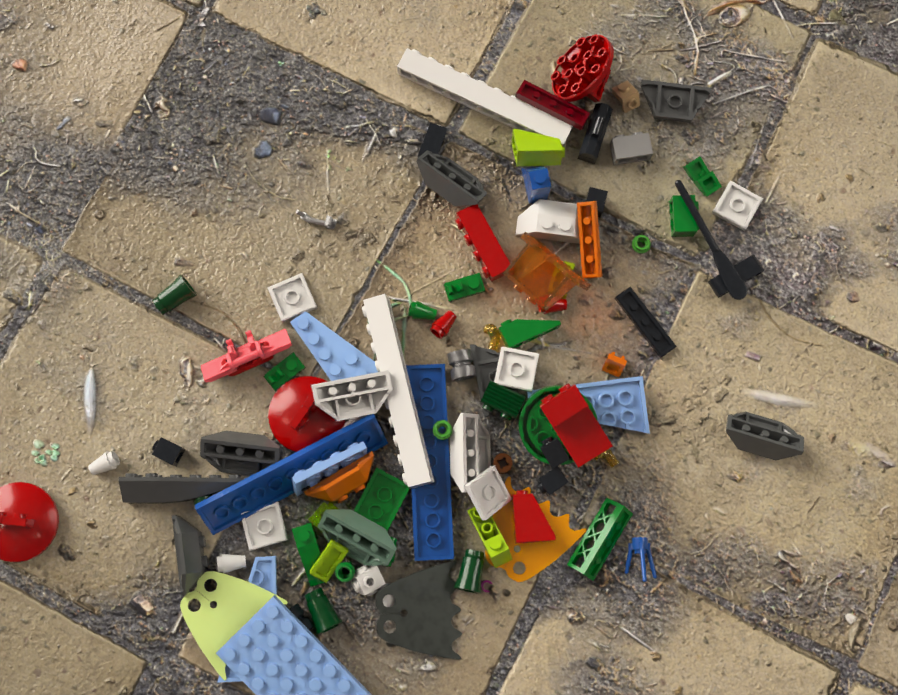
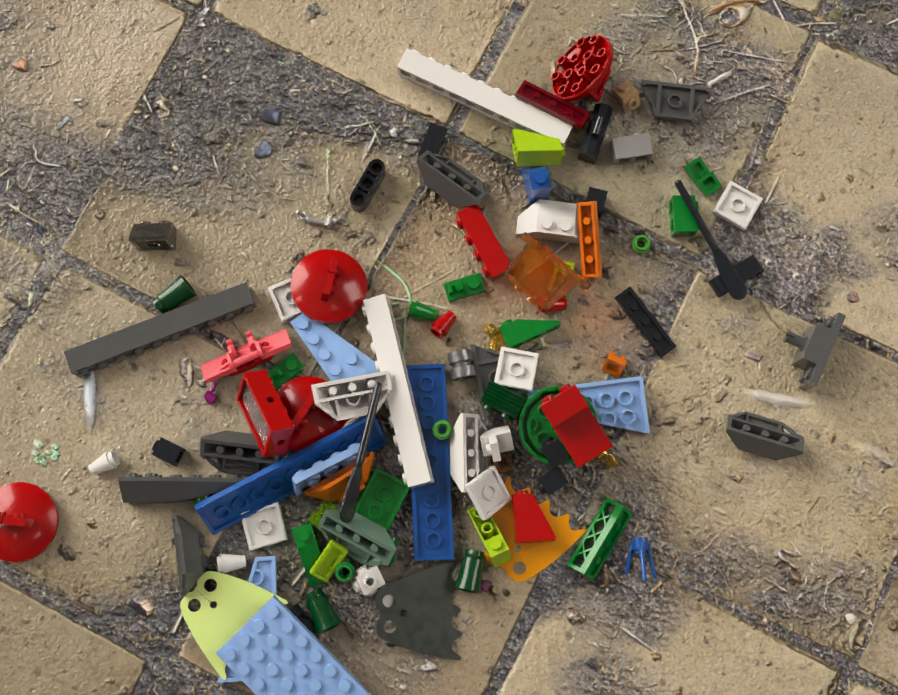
(153, 236): none -> clear smoke slope
(160, 329): none -> dark grey brick
(209, 396): none -> magenta hand
(265, 413): none -> red brick
(328, 286): none -> red bracket
(352, 490): none -> black piece
(367, 177): none -> black beam
(496, 441): none -> white brick
(814, 349): none -> dark grey brick

